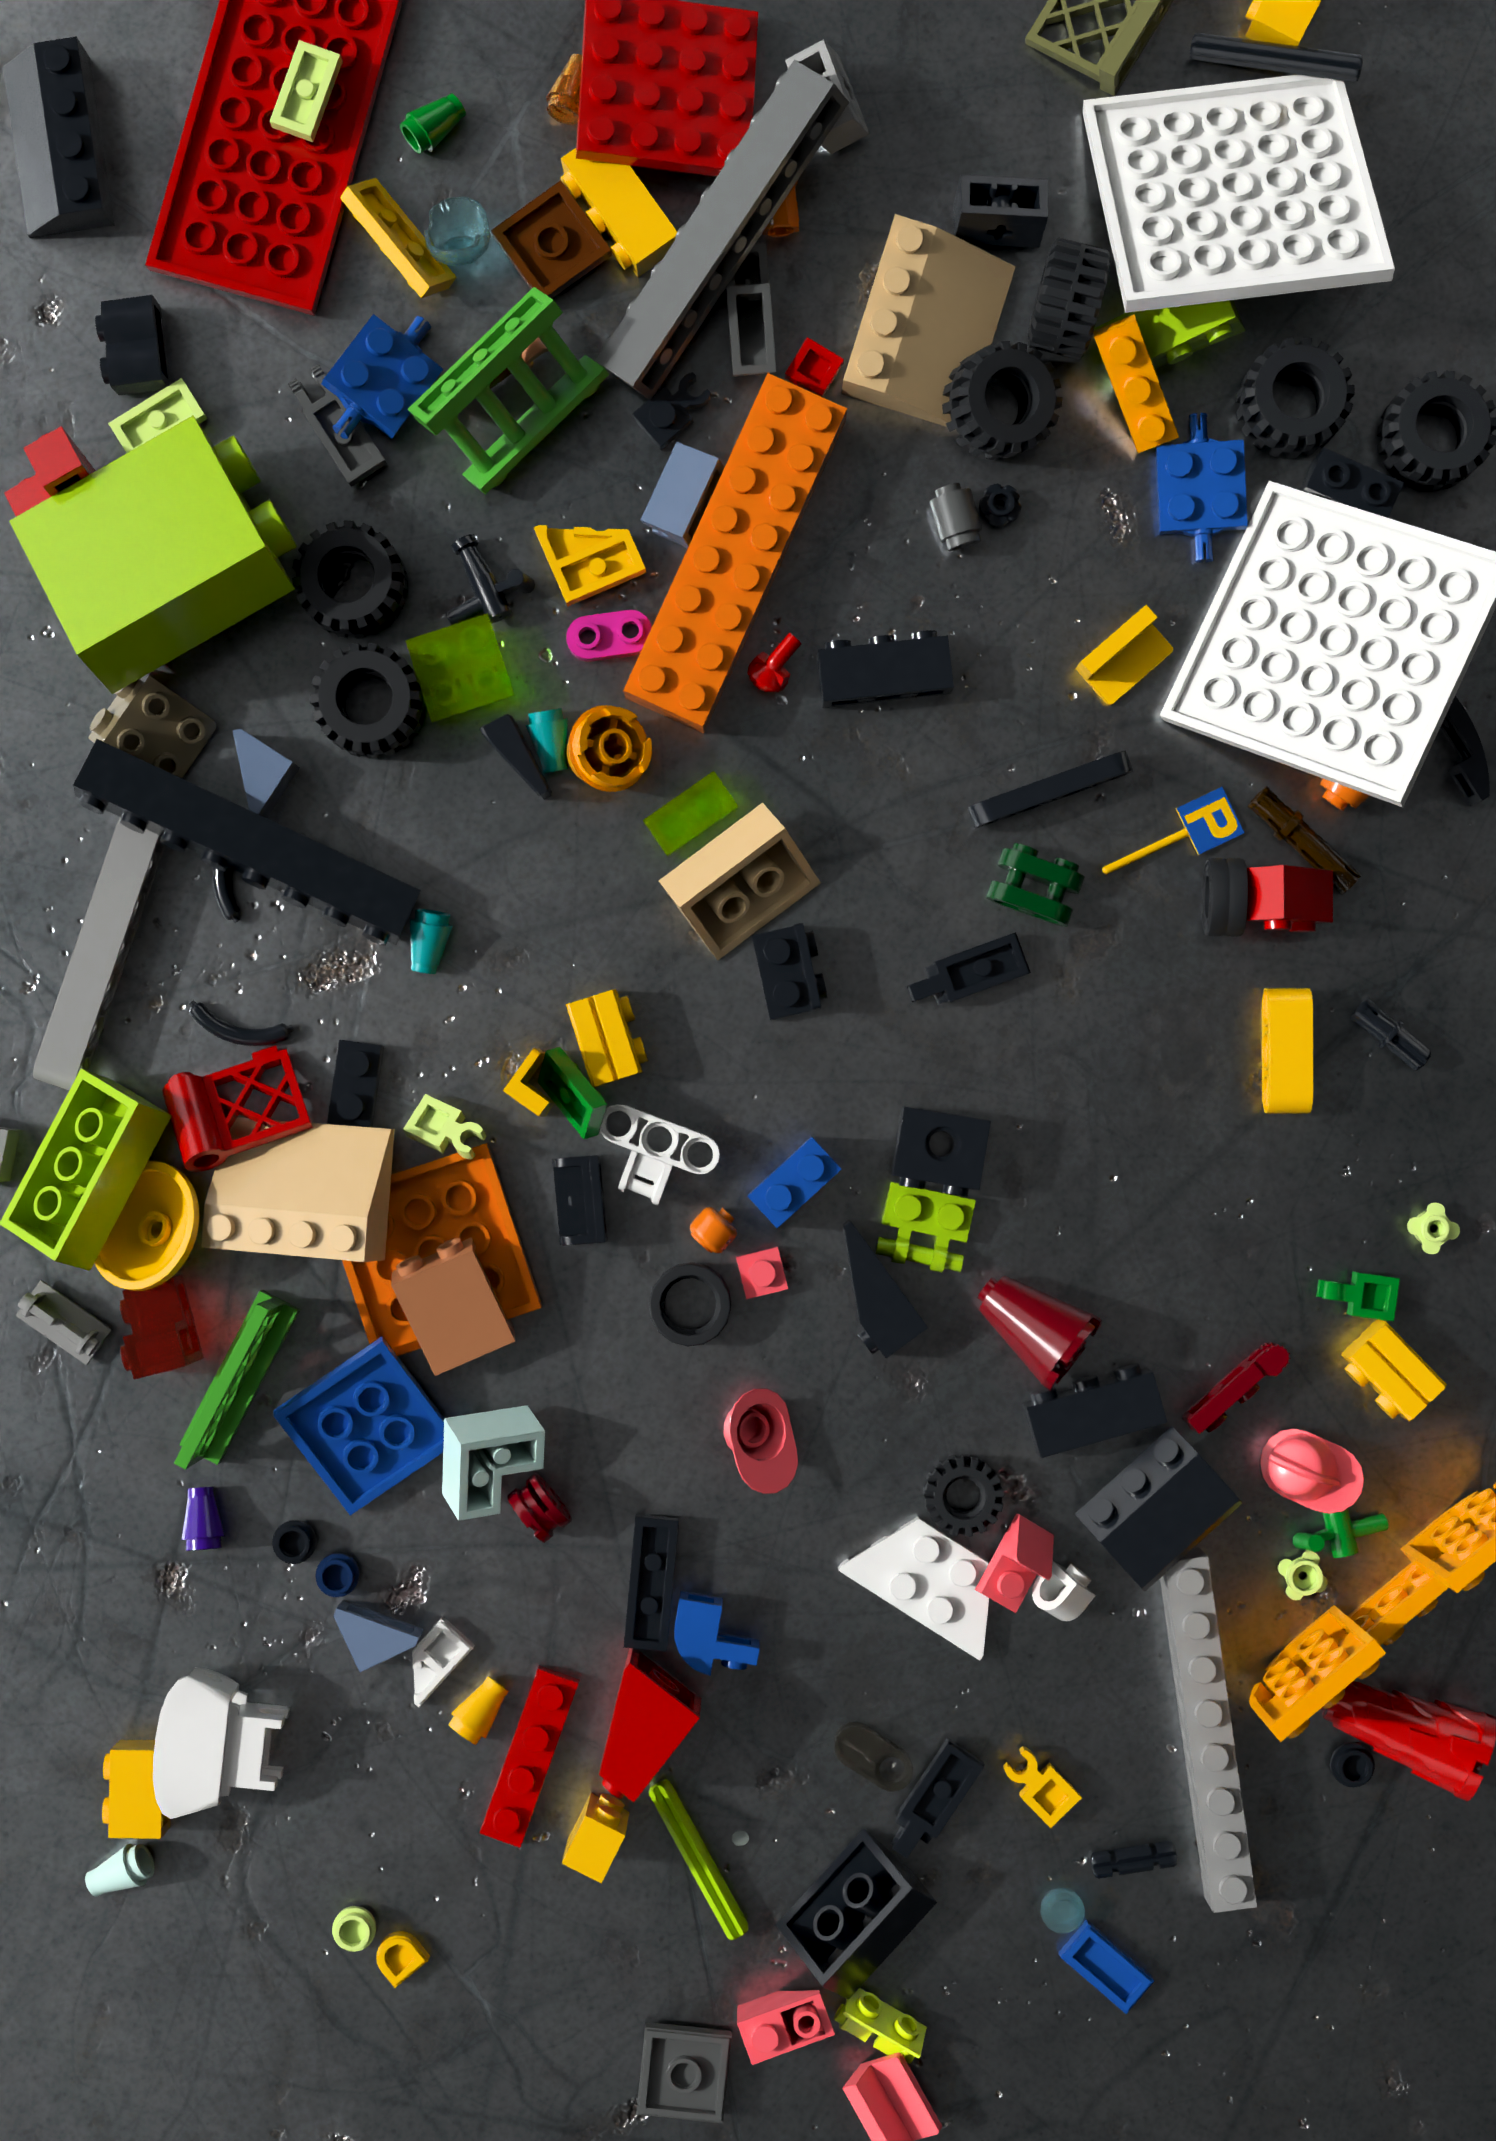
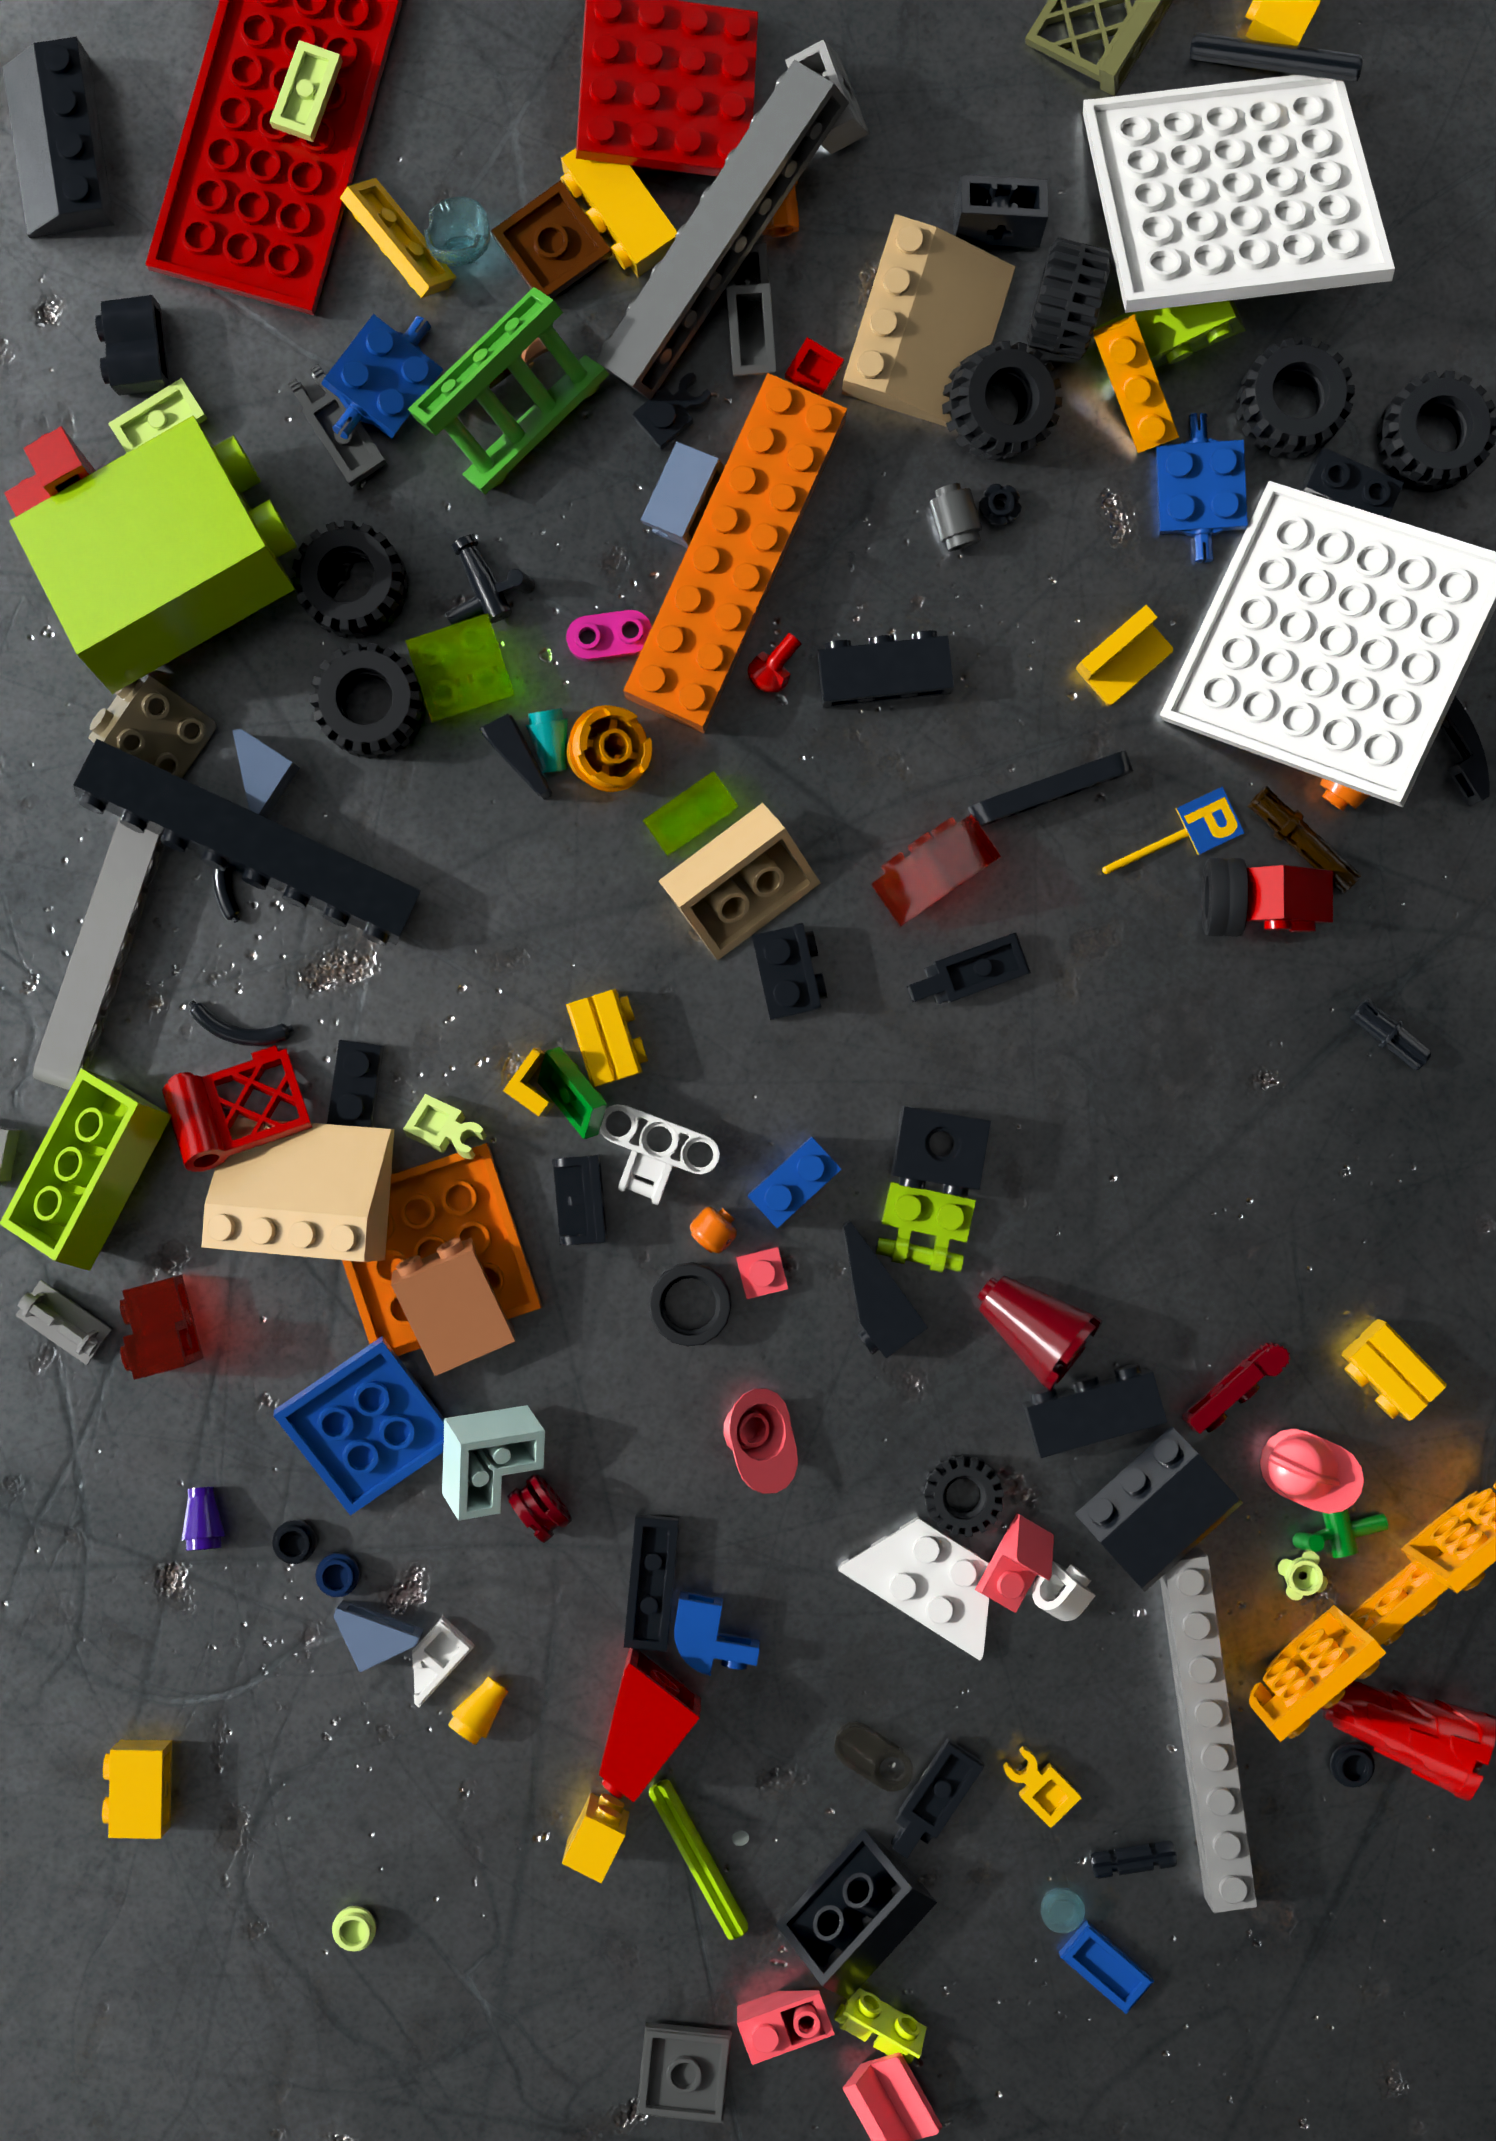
(123, 1870): light aqua cone -> none
(152, 1230): yellow dish -> none
(212, 1743): white piece -> none
(237, 1380): bright green fence -> none
(400, 1956): yellow tile -> none
(428, 939): teal cone -> none
(432, 122): green cone -> none
(529, 1756): red plate -> none
(564, 94): clear orange cone -> none
(589, 559): yellow wing -> none
(934, 867): none -> clear red brick
(1023, 863): dark green brick -> none
(1287, 1050): yellow beam -> none
(1366, 1296): green plate -> none
(1420, 1228): yellowish green plate -> none

